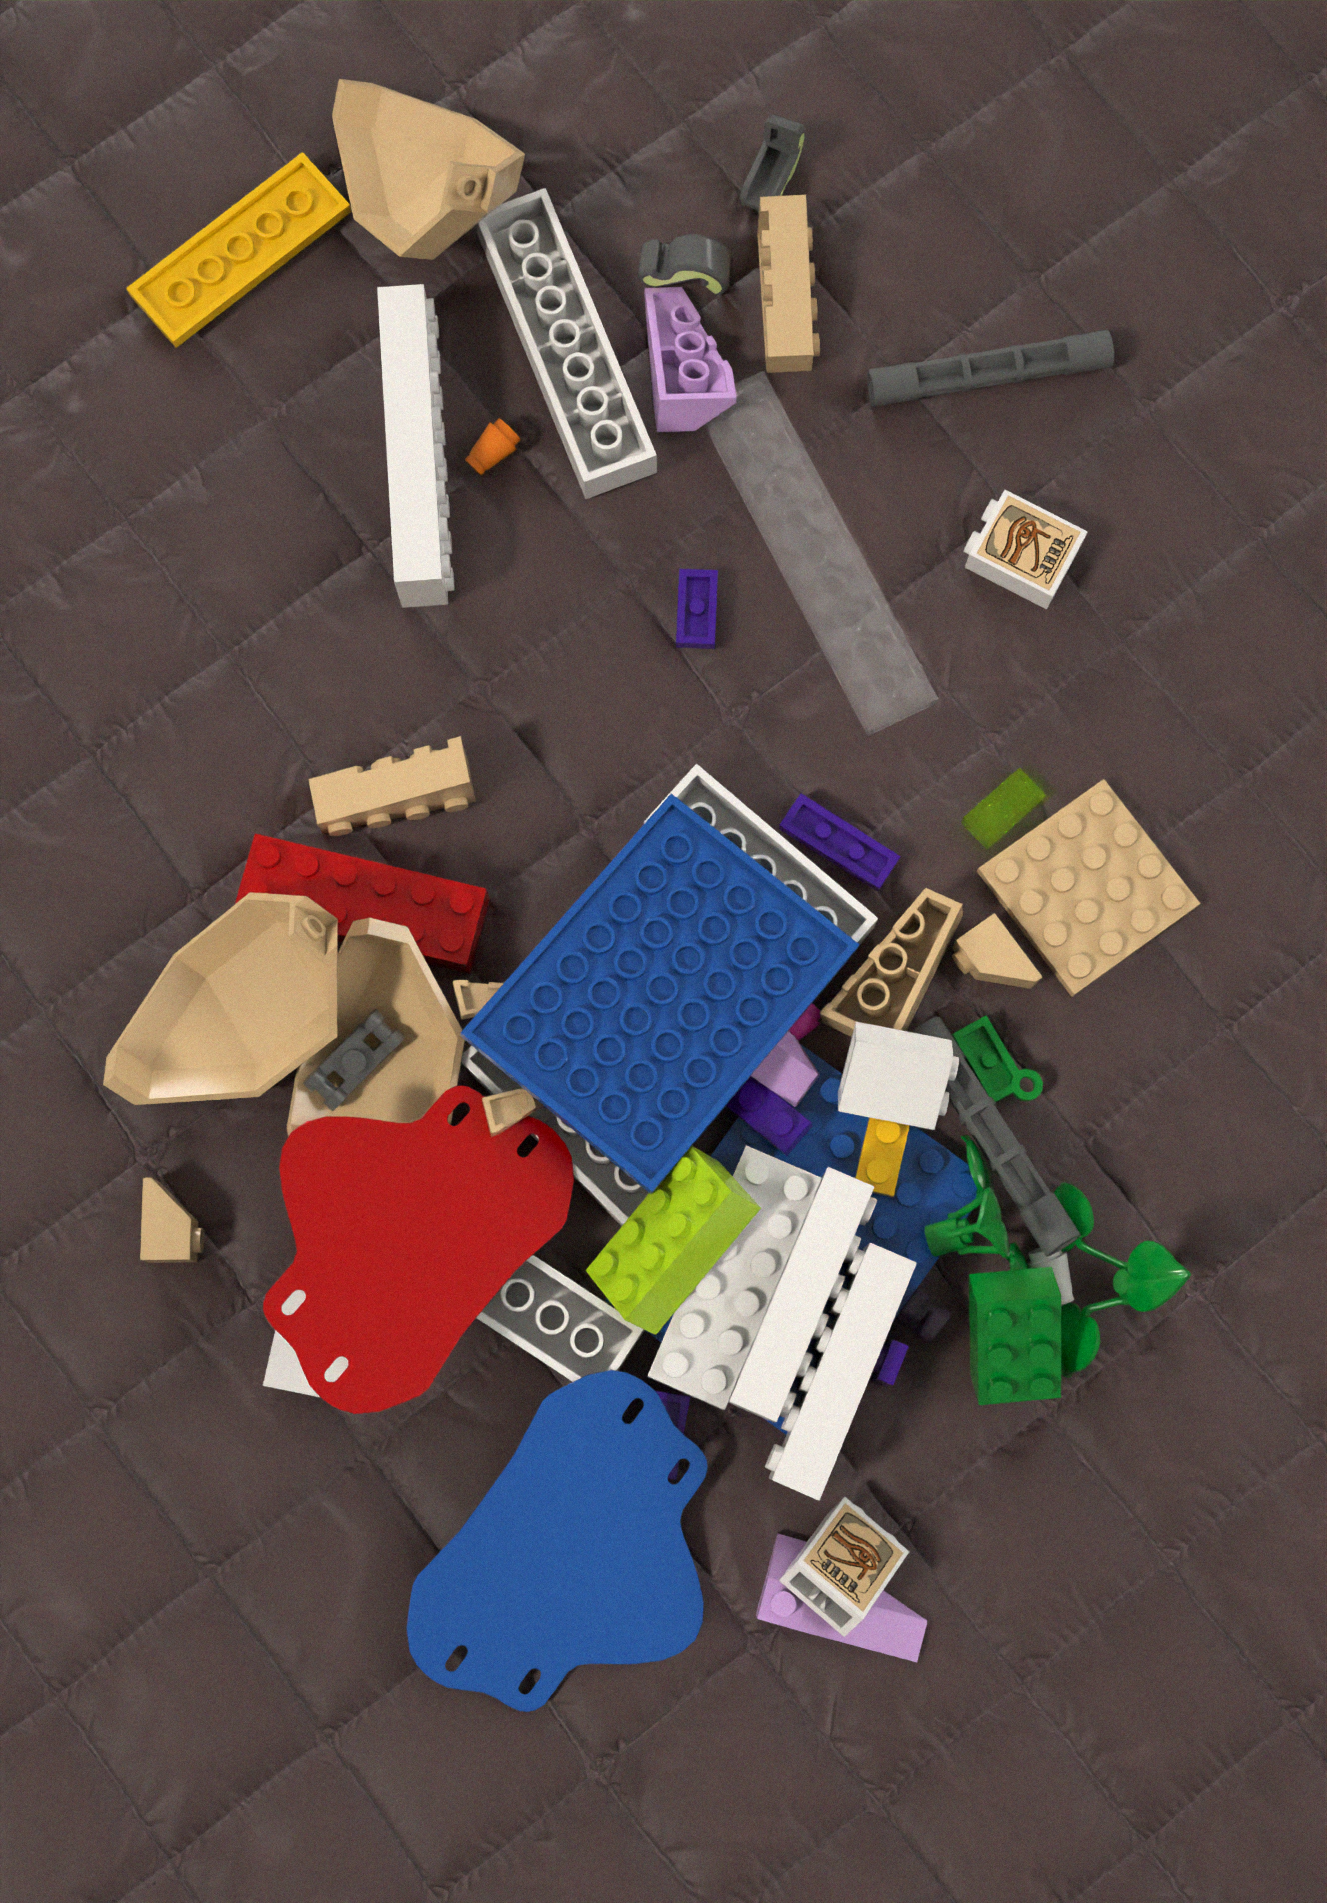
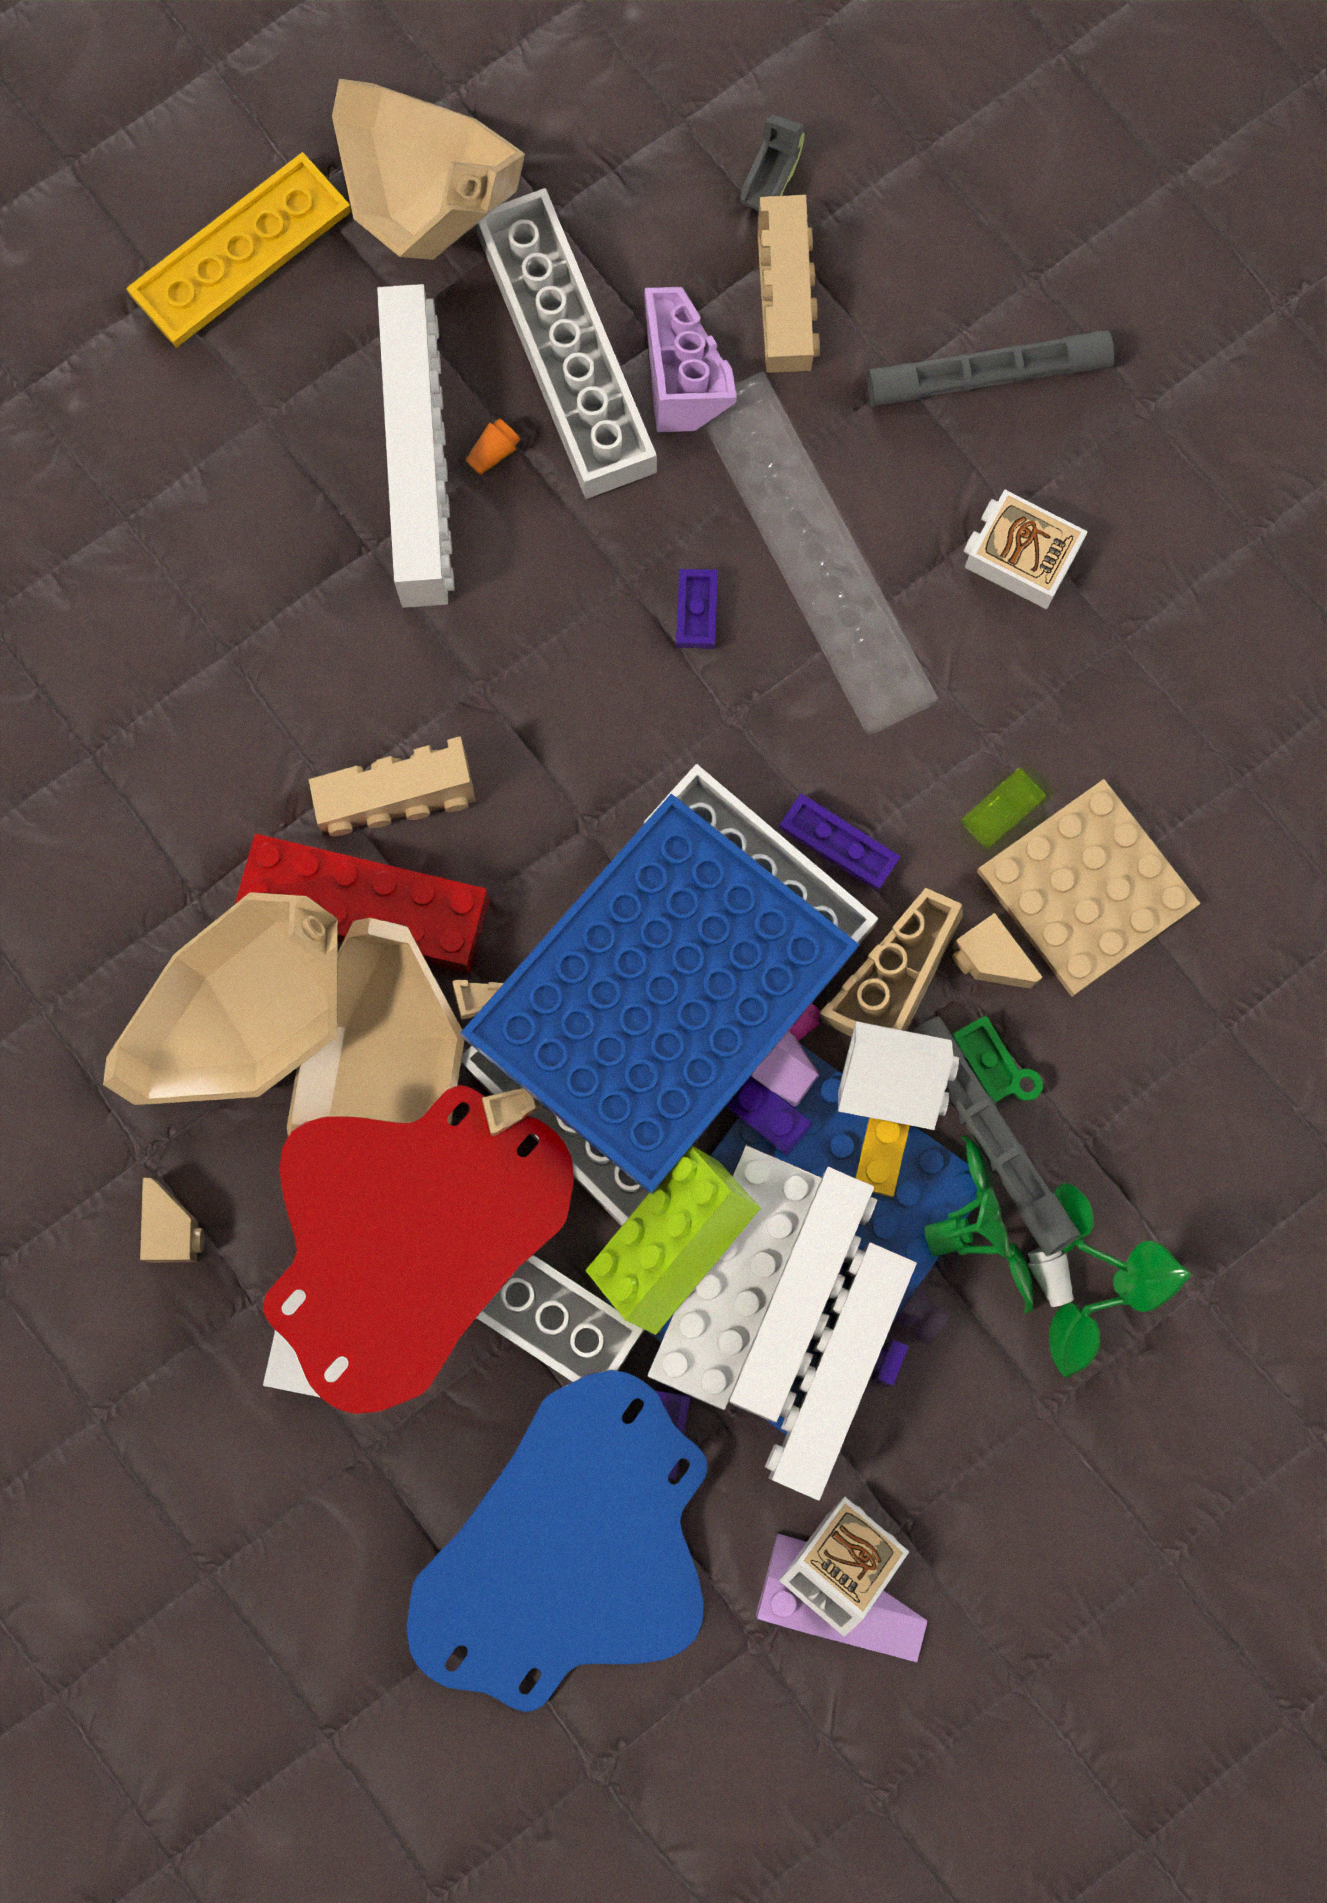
(353, 1059): dark grey plate -> none
(685, 260): dark grey animal -> none
(1015, 1335): green brick -> none

